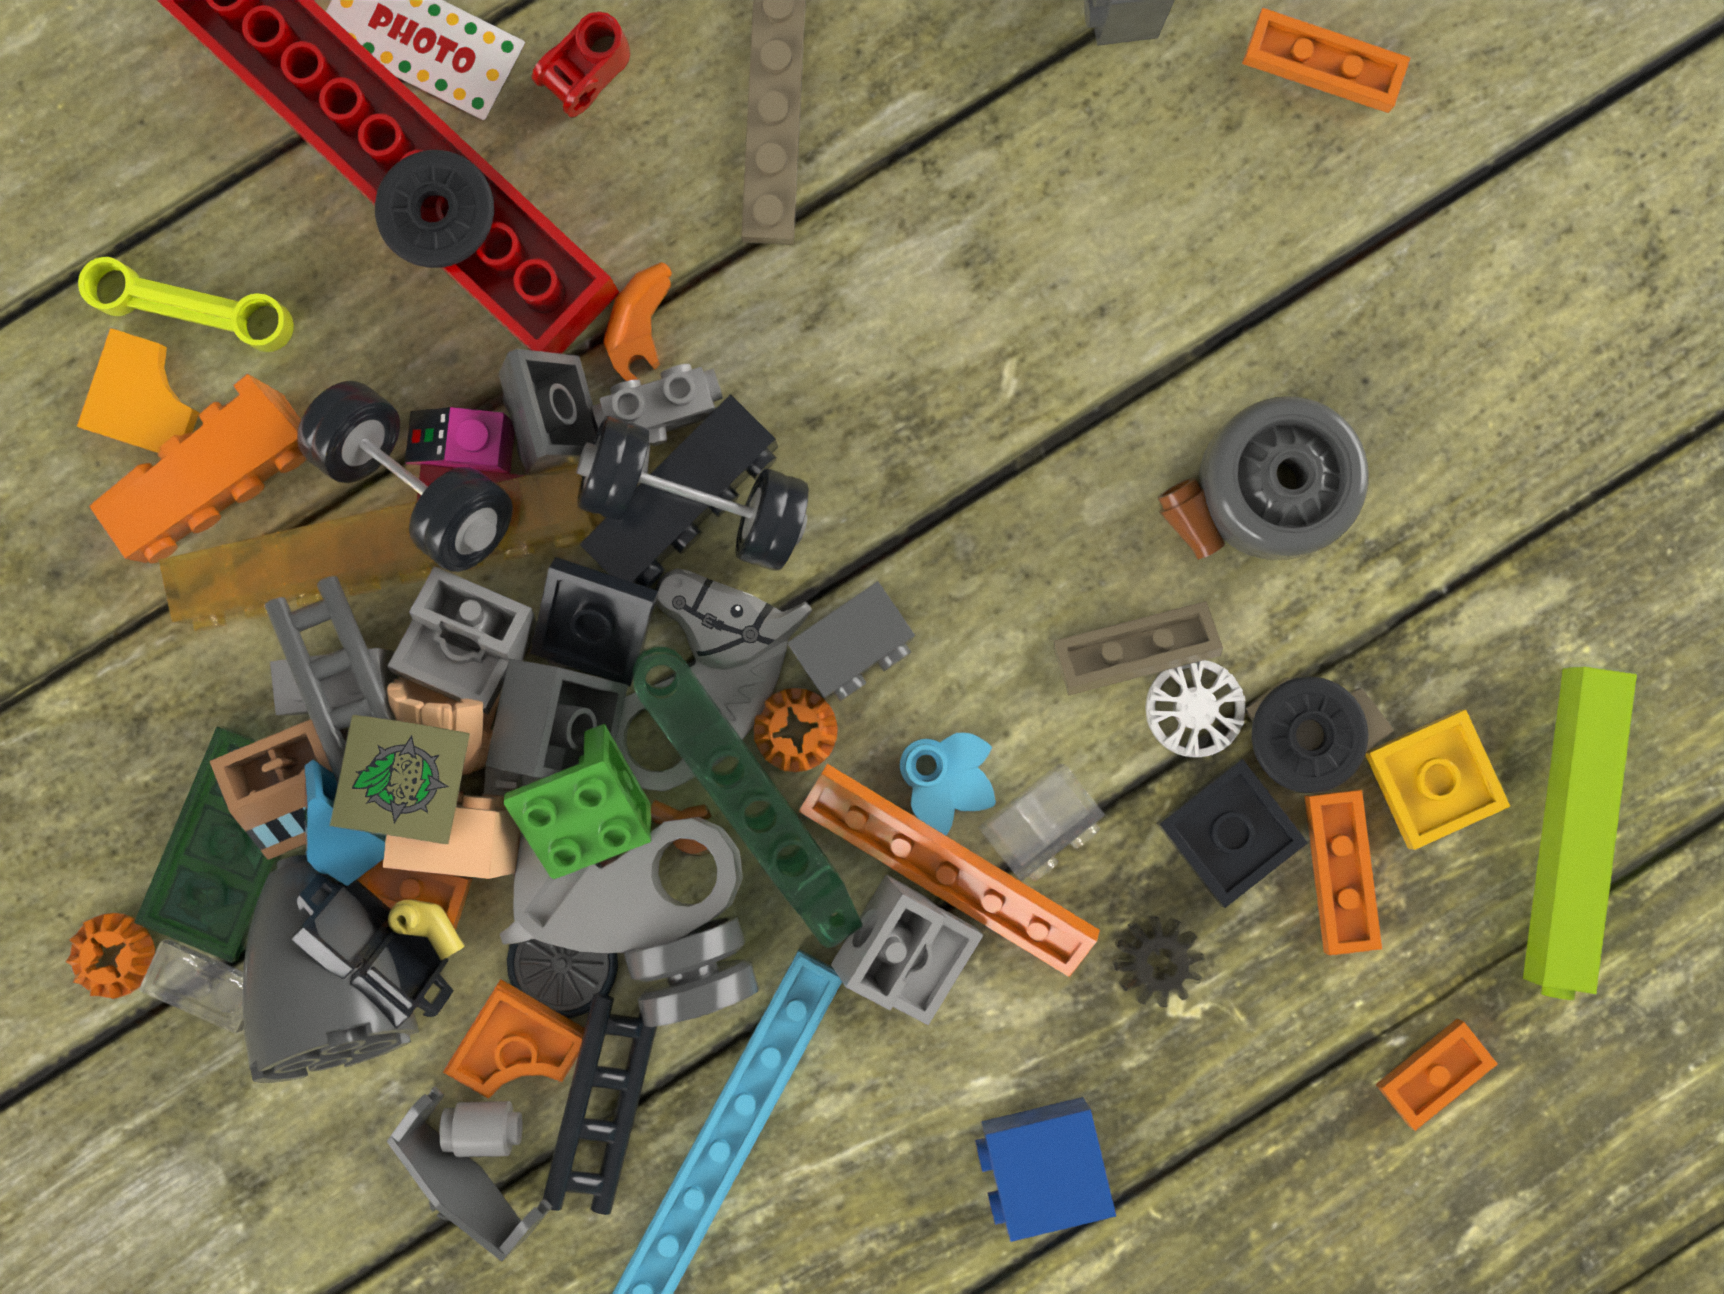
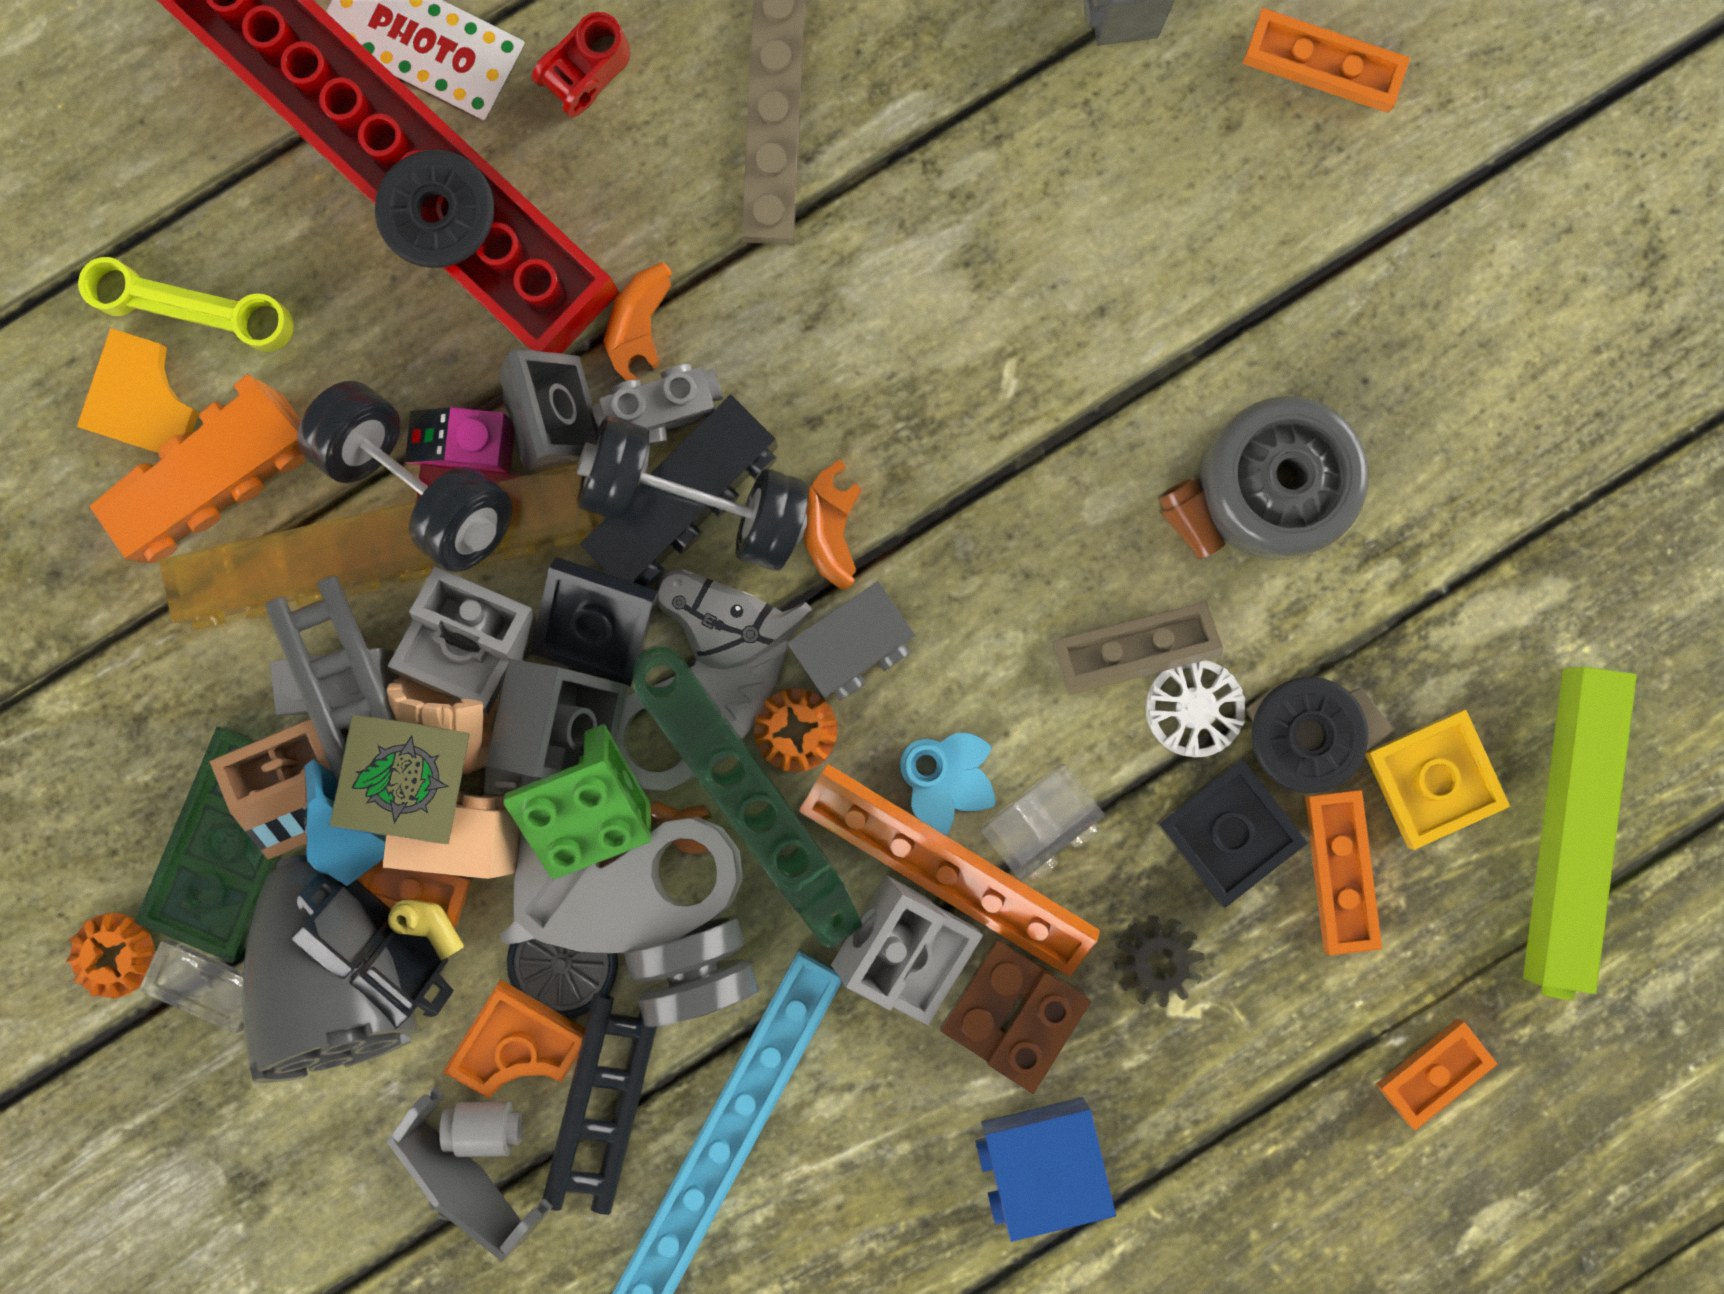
(825, 527): none -> orange piece
(1037, 1027): none -> reddish brown brick

